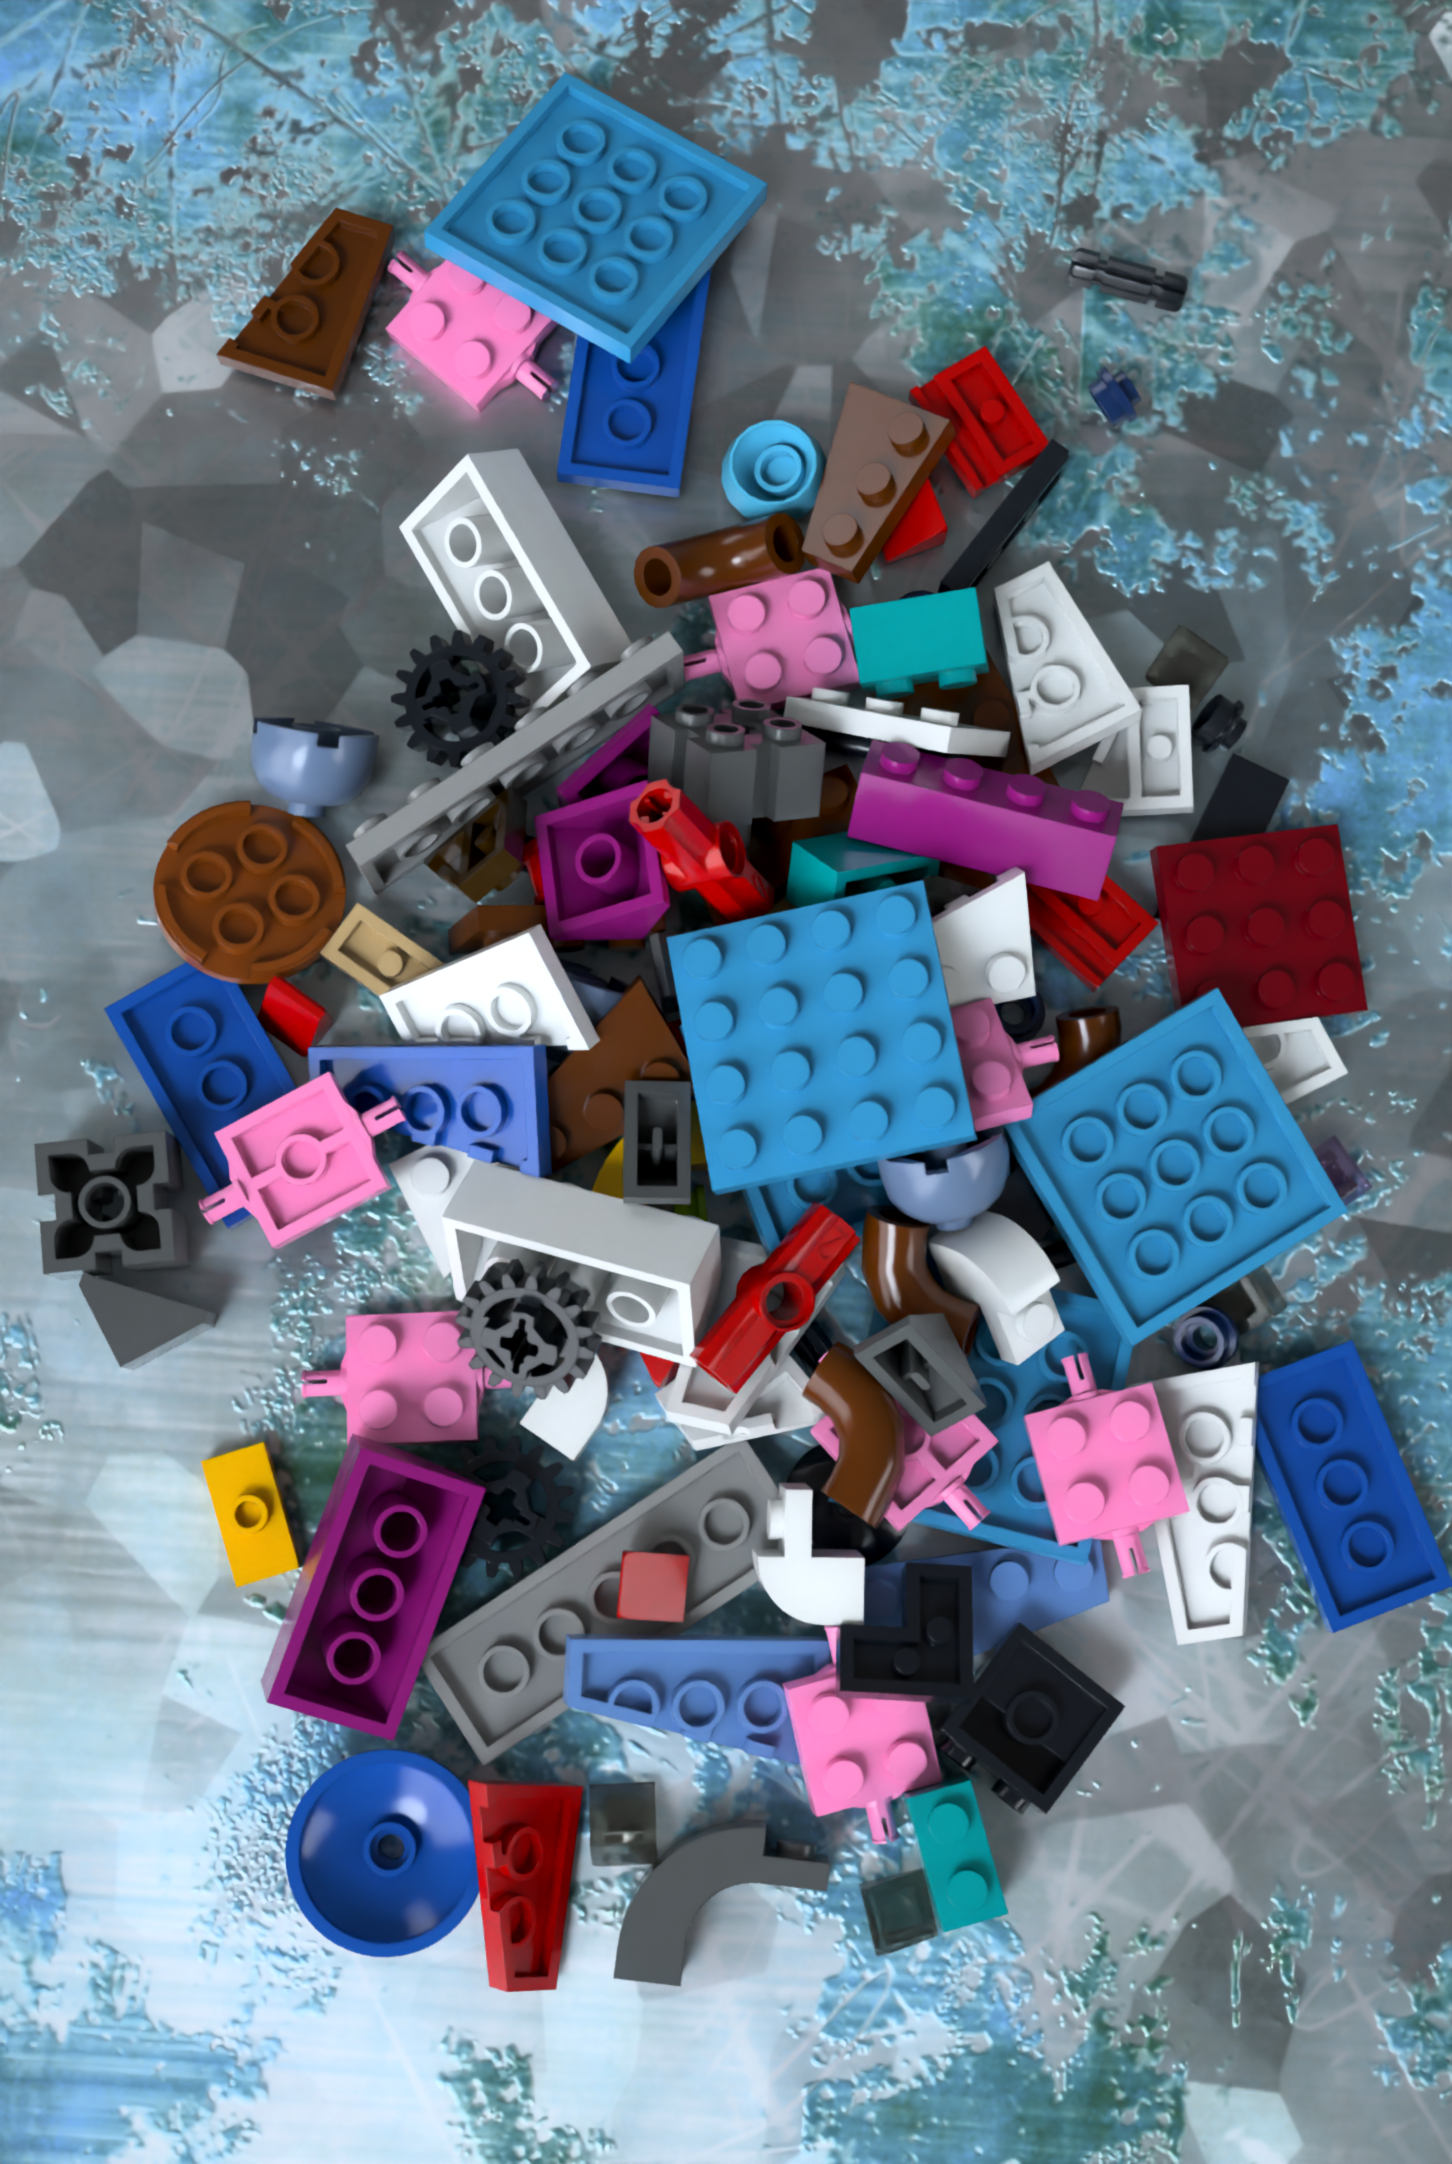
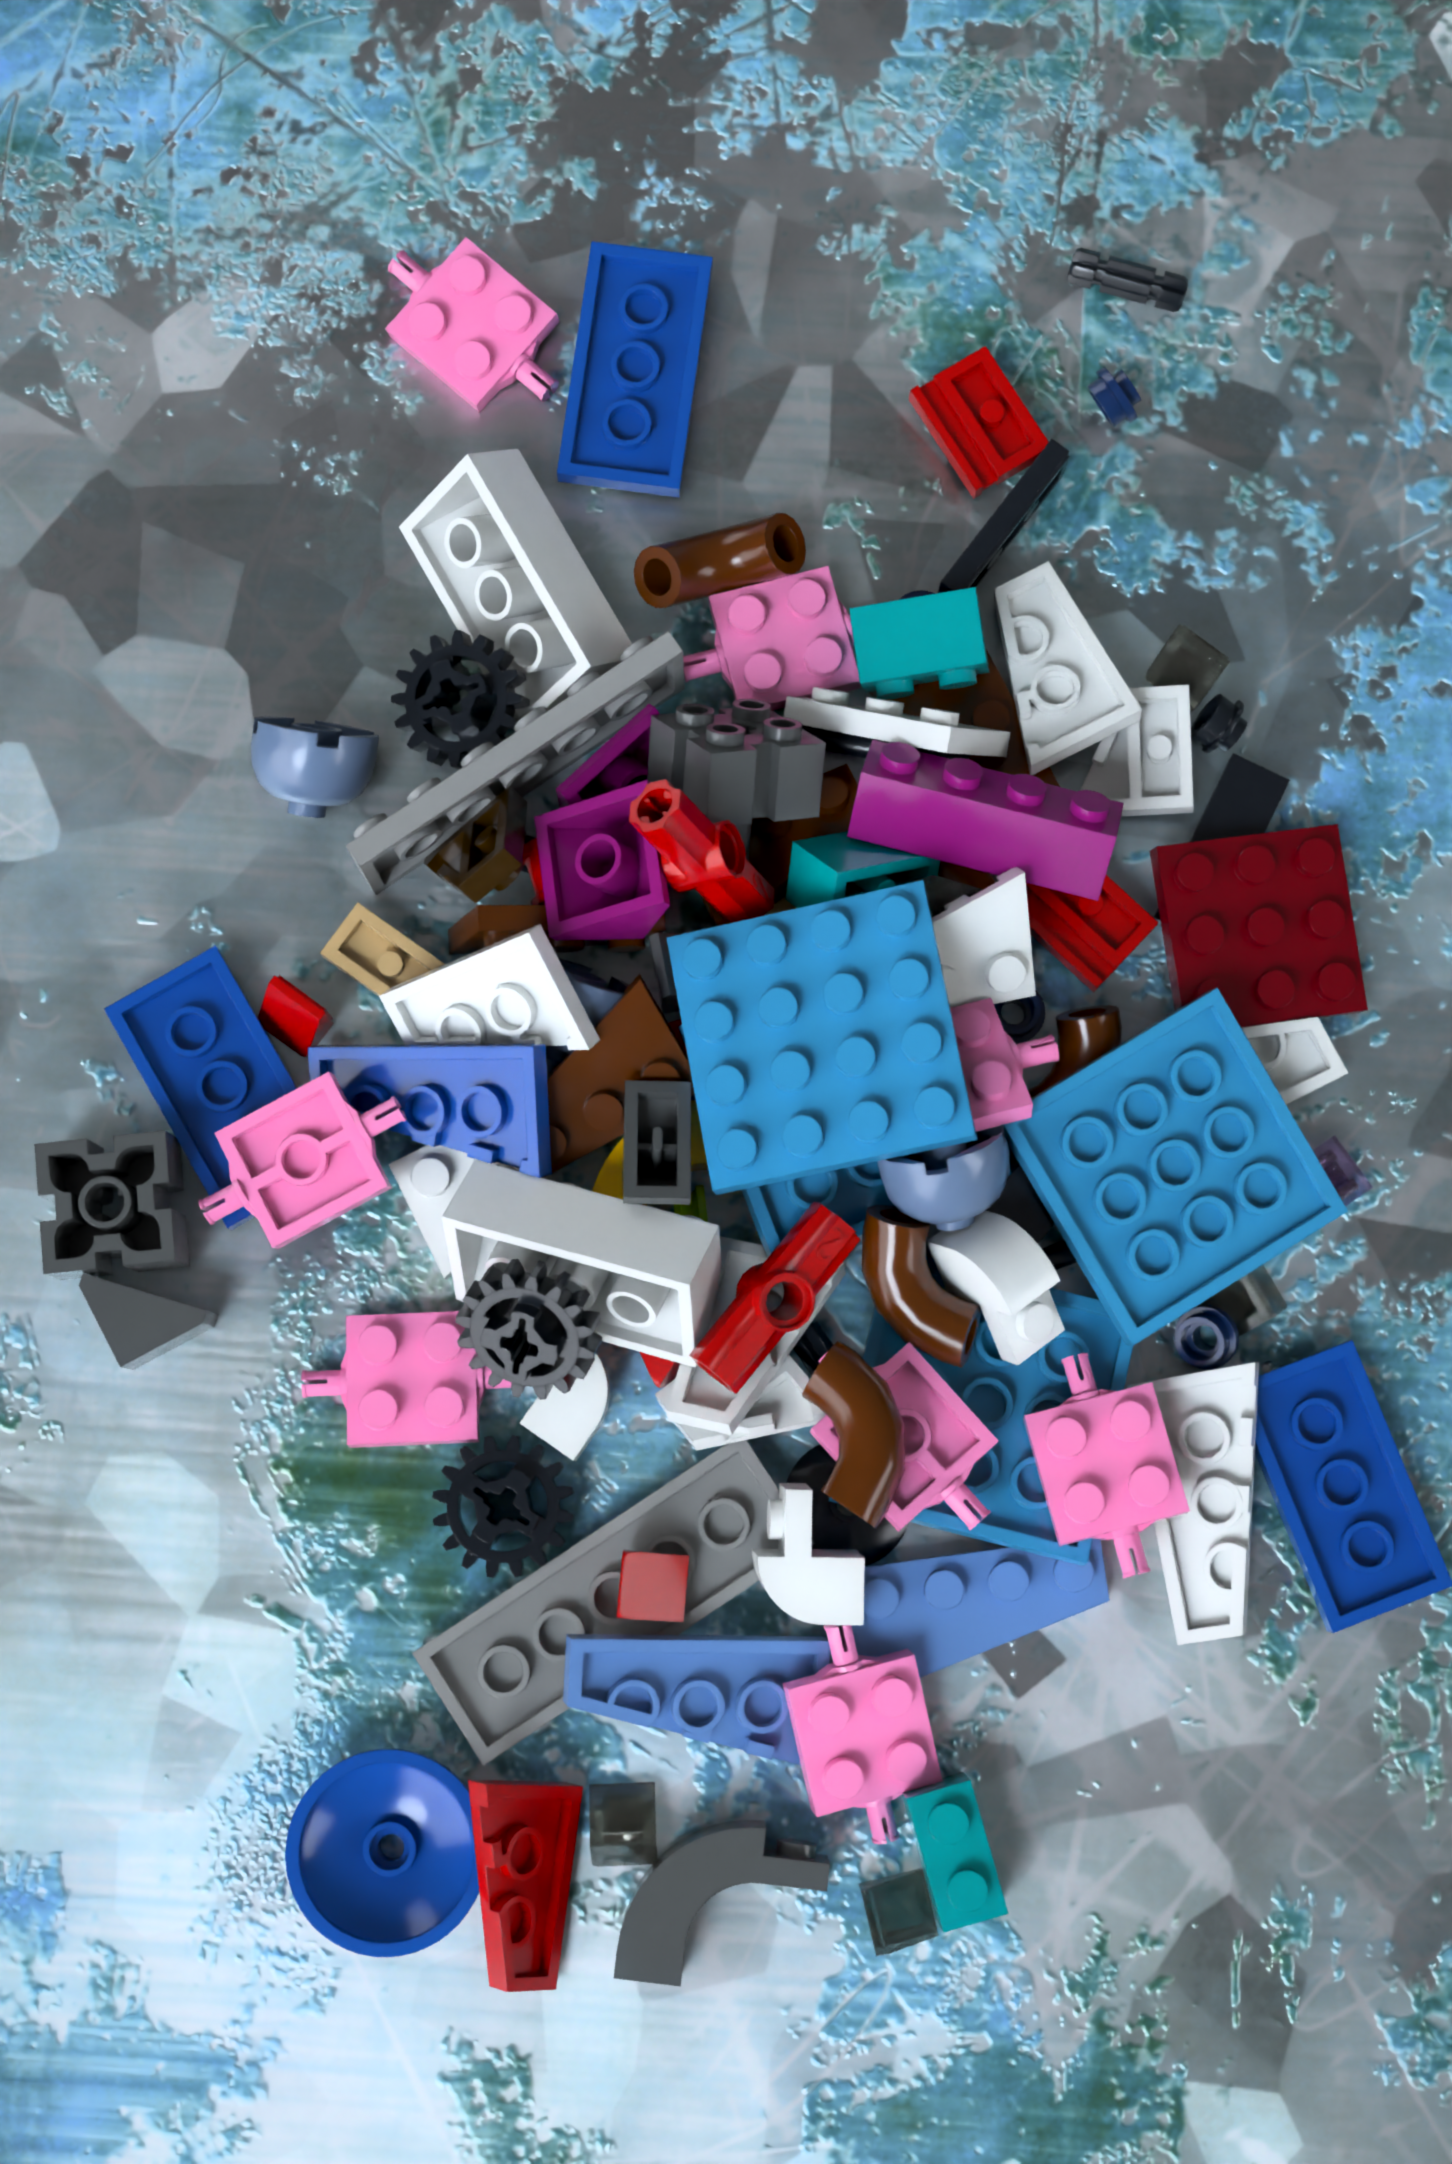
(249, 892): dark orange tile -> none
(251, 1514): yellow plate -> none
(318, 310): reddish brown wing -> none
(371, 1588): magenta slope -> none
(596, 217): dark azure plate -> none
(773, 470): medium azure hat -> none
(871, 478): reddish brown wing -> none
(918, 529): red slope -> none
(923, 1370): dark grey slope -> none
(923, 1658): black plate -> none
(1028, 1721): black plate -> none

